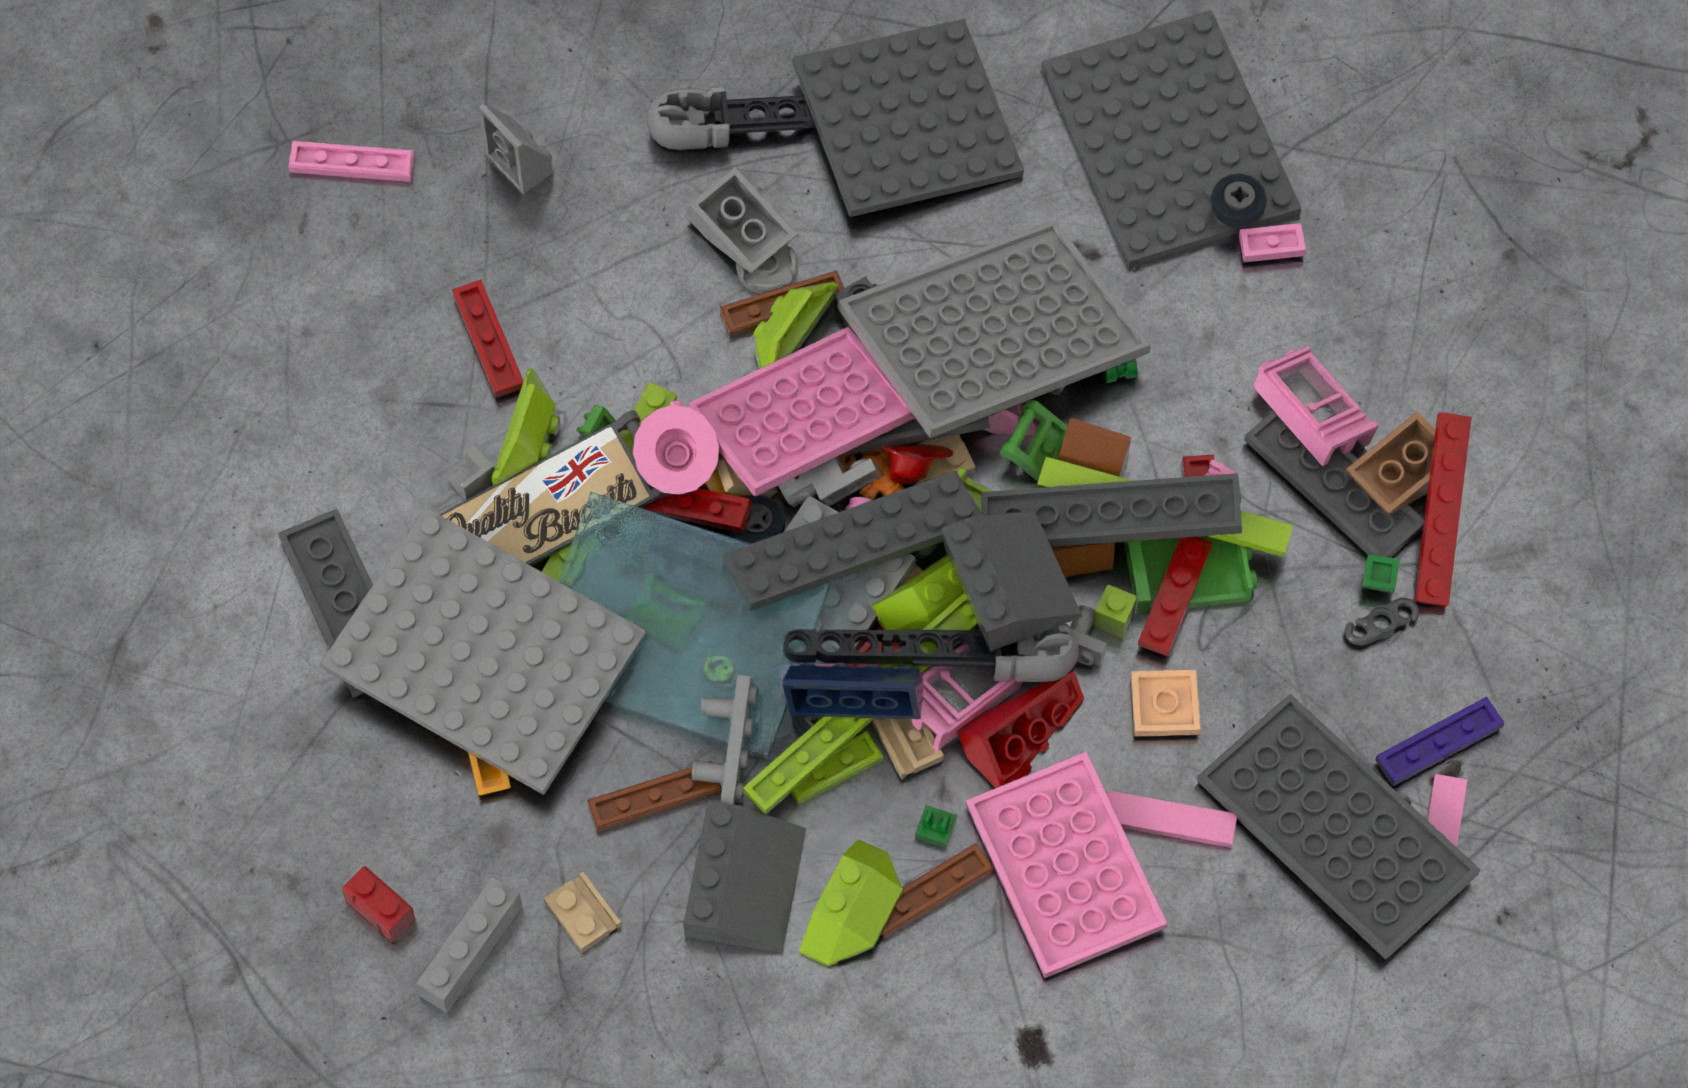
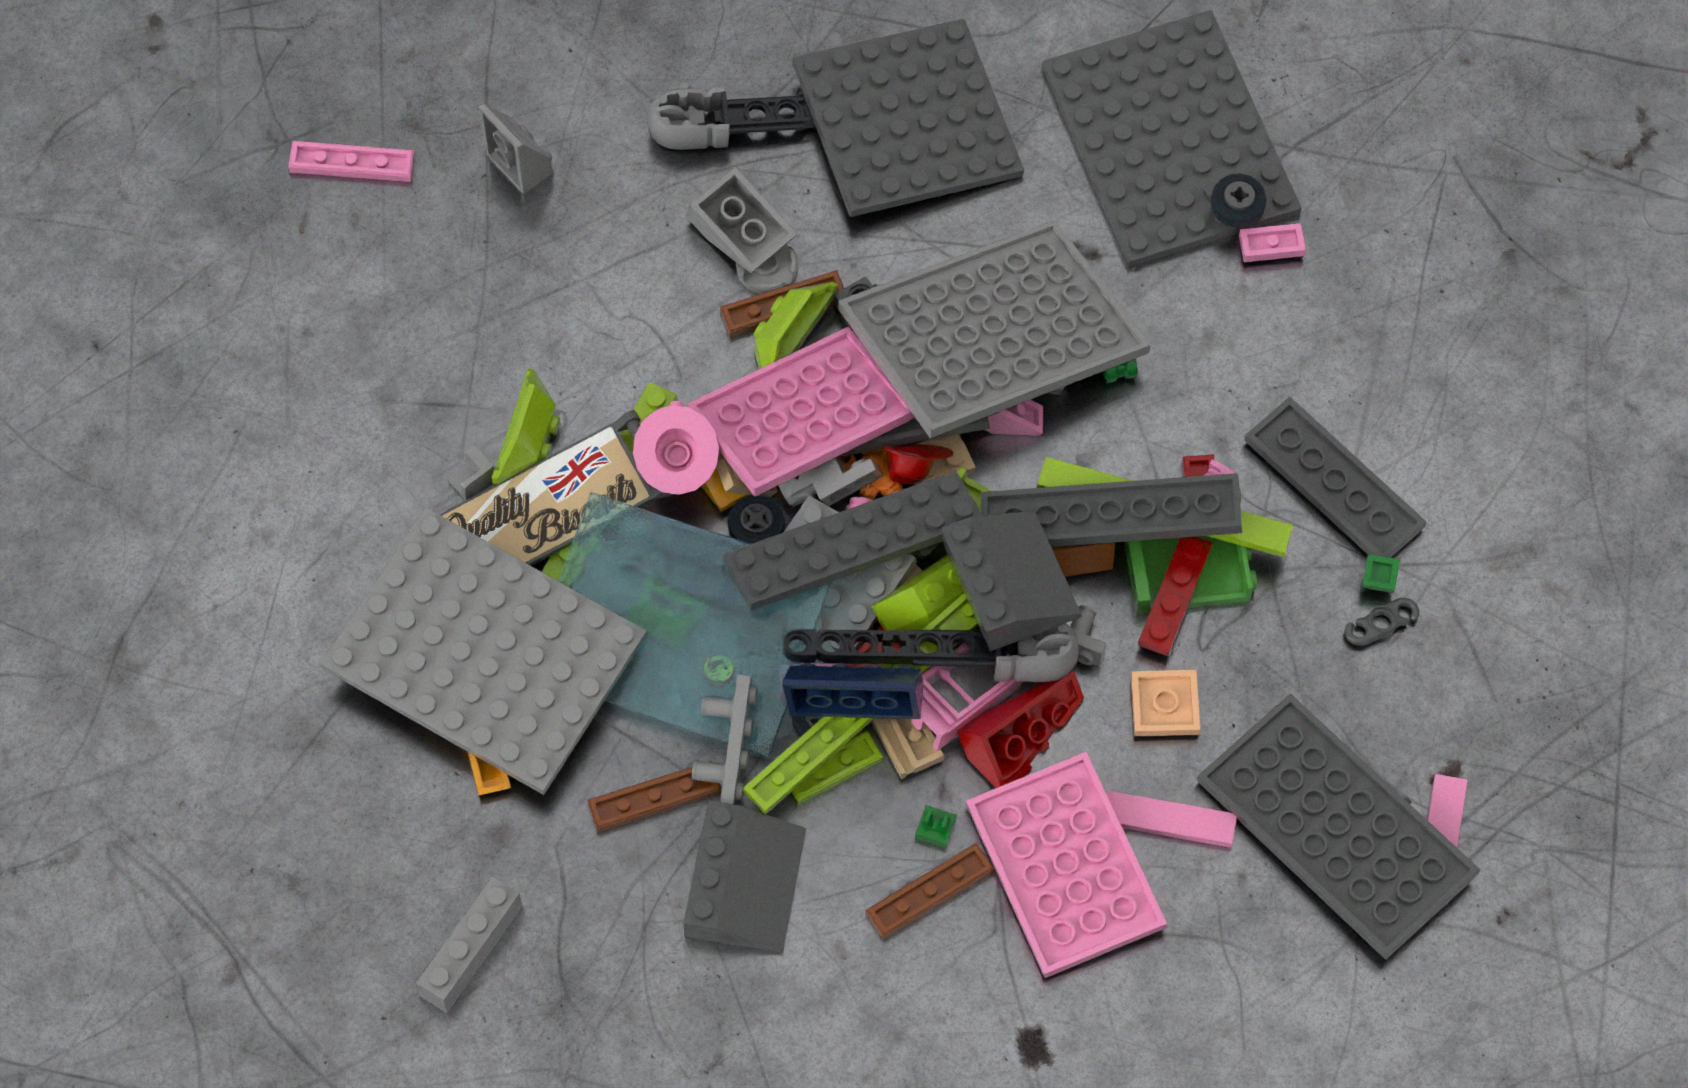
(328, 572): dark grey plate -> none
(378, 904): red brick -> none
(488, 338): red plate -> none
(582, 912): tan plate -> none
(595, 420): bright green tile -> none
(704, 508): red plate -> none
(852, 906): lime wedge -> none
(1044, 443): bright green plate -> none
(1095, 448): dark orange slope -> none
(1115, 611): lime brick -> none
(1313, 404): bright pink door -> none
(1398, 465): medium nougat slope -> none
(1439, 741): dark purple plate -> none
(1442, 509): red plate -> none

